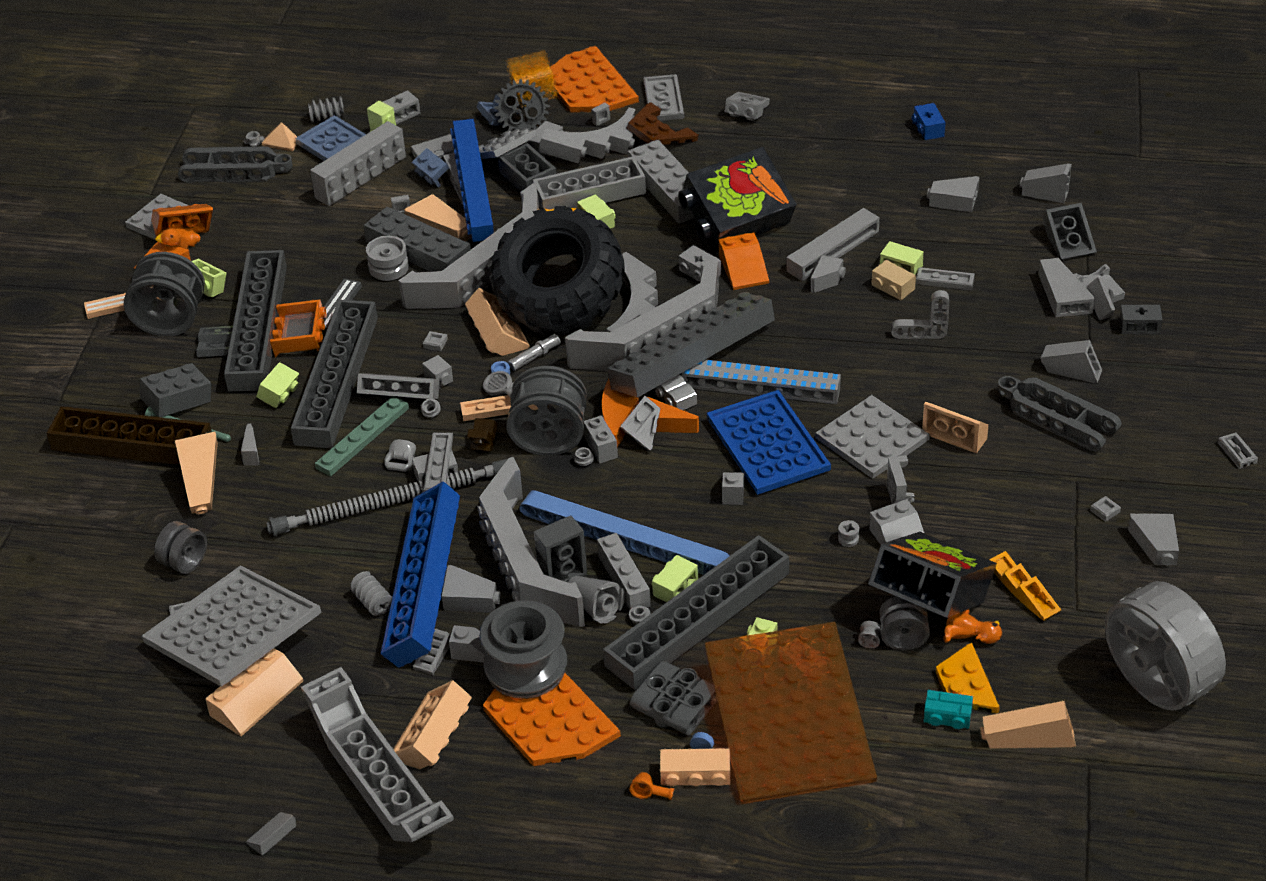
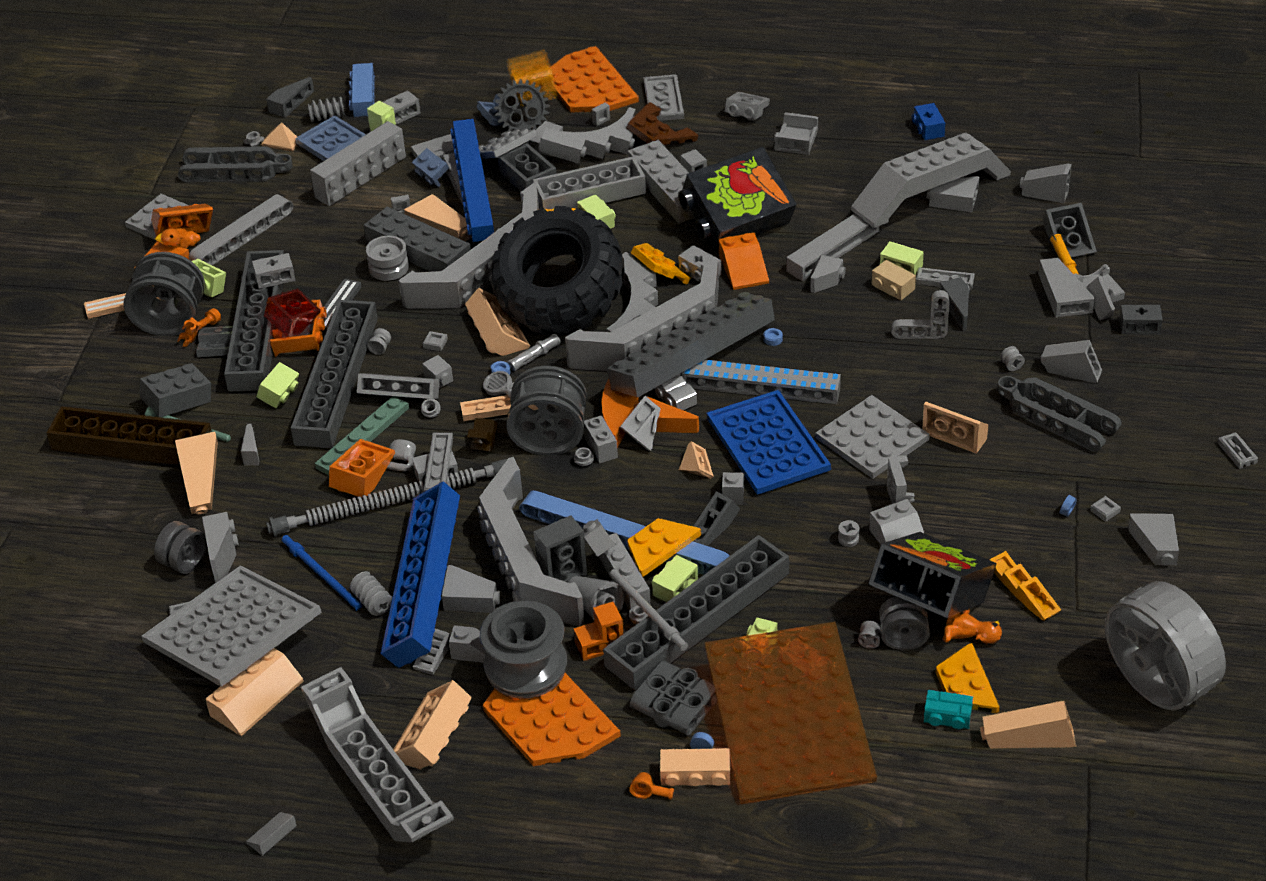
(192, 326): none -> orange bar
(220, 543): none -> light grey slope
(242, 230): none -> light grey beam
(273, 270): none -> light grey brick
(288, 98): none -> dark grey slope
(291, 312): none -> clear red slope
(298, 551): none -> blue bar
(360, 468): none -> orange slope
(361, 88): none -> medium blue brick
(379, 341): none -> light grey wheel
(596, 636): none -> orange brick
(597, 537): none -> light grey brick
(657, 262): none -> light orange wing
(659, 542): none -> light orange wing
(670, 632): none -> light grey bar
(693, 161): none -> light grey brick
(696, 461): none -> light nougat slope
(715, 518): none -> dark grey slope
(773, 337): none -> medium blue tile
(796, 133): none -> light grey panel
(924, 171): none -> light grey slope
(958, 299): none -> dark grey slope
(1012, 358): none -> light grey wheel
(1063, 253): none -> light orange pin
(1068, 505): none -> medium blue tile

